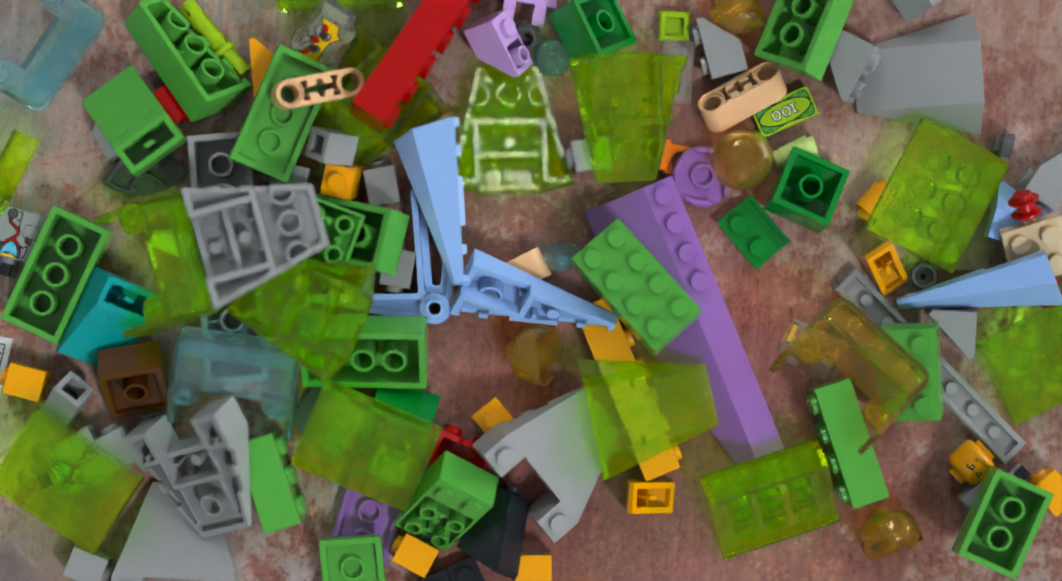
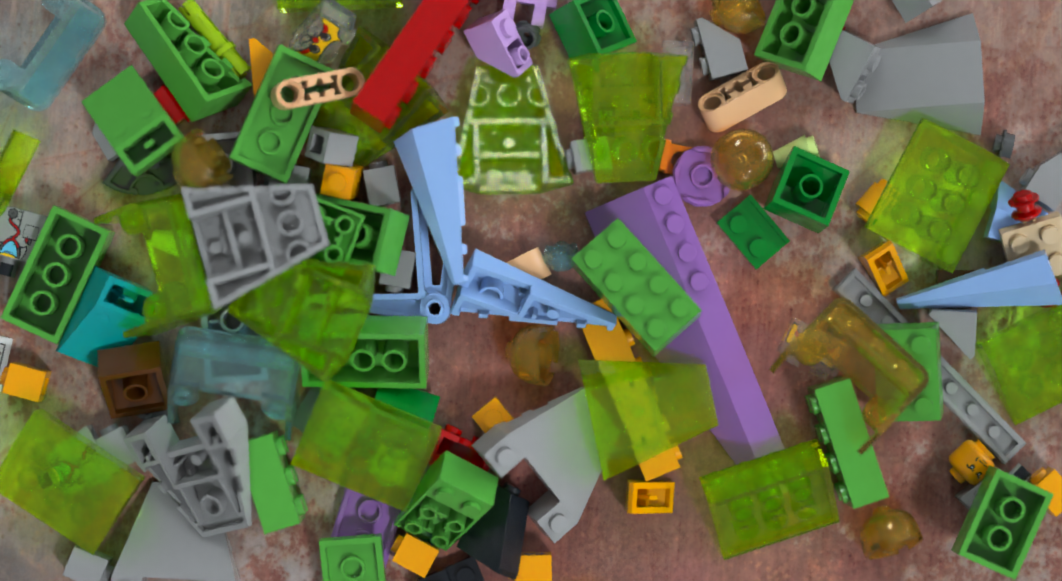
(68, 398): light grey brick -> none
(200, 162): none -> clear yellow cylinder
(545, 63): clear light blue plate -> none
(673, 26): lime tile -> none
(786, 112): tile -> none
(922, 268): dark grey plate -> none

